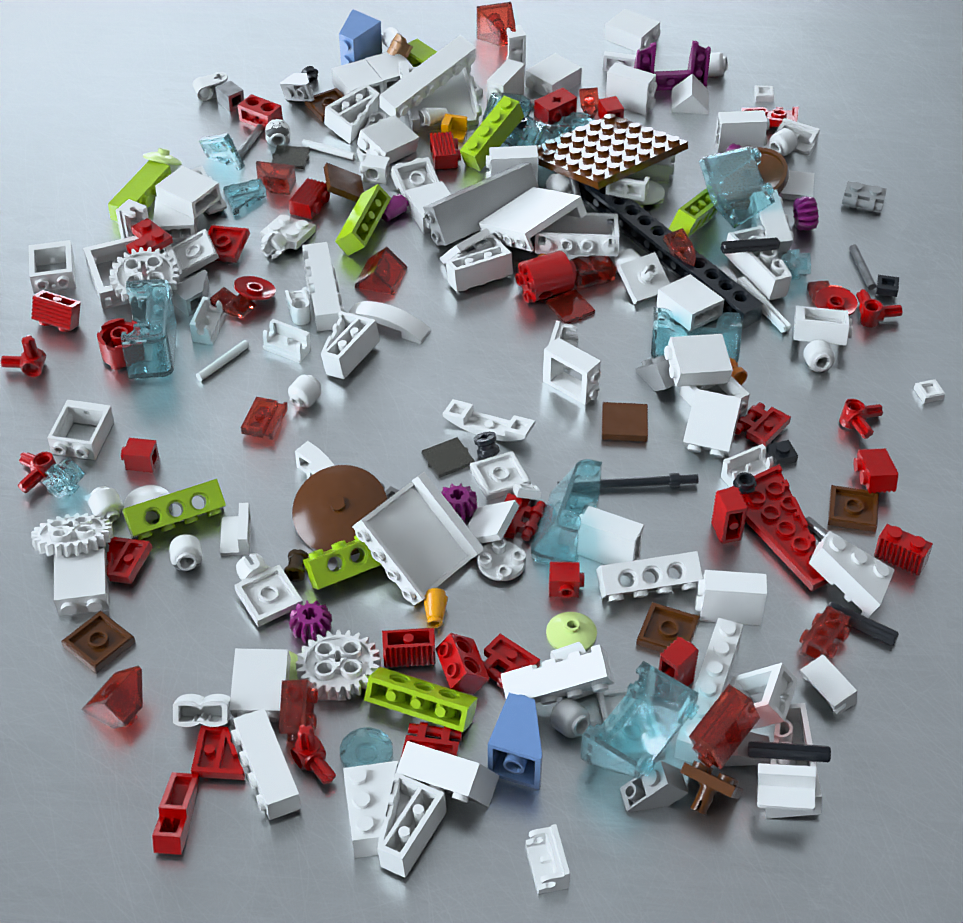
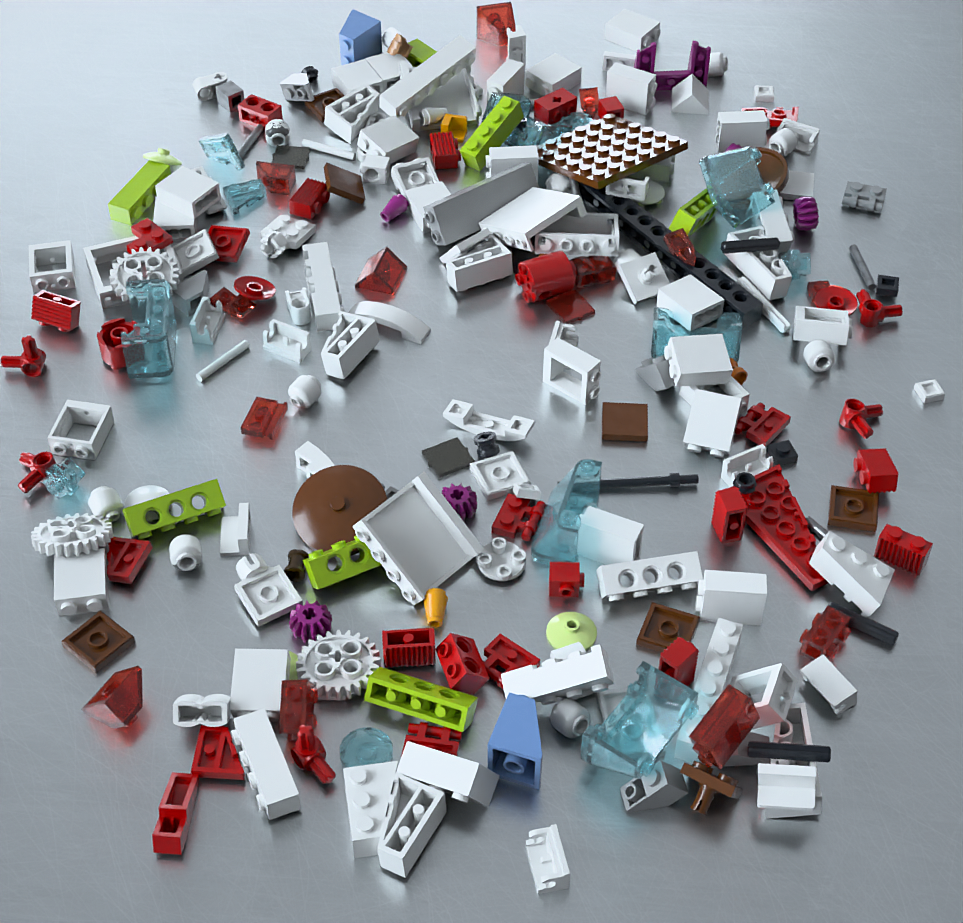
(129, 215): white hinge -> none
(140, 455): red brick -> none
(363, 220): lime brick -> none
(492, 521): white tile -> none

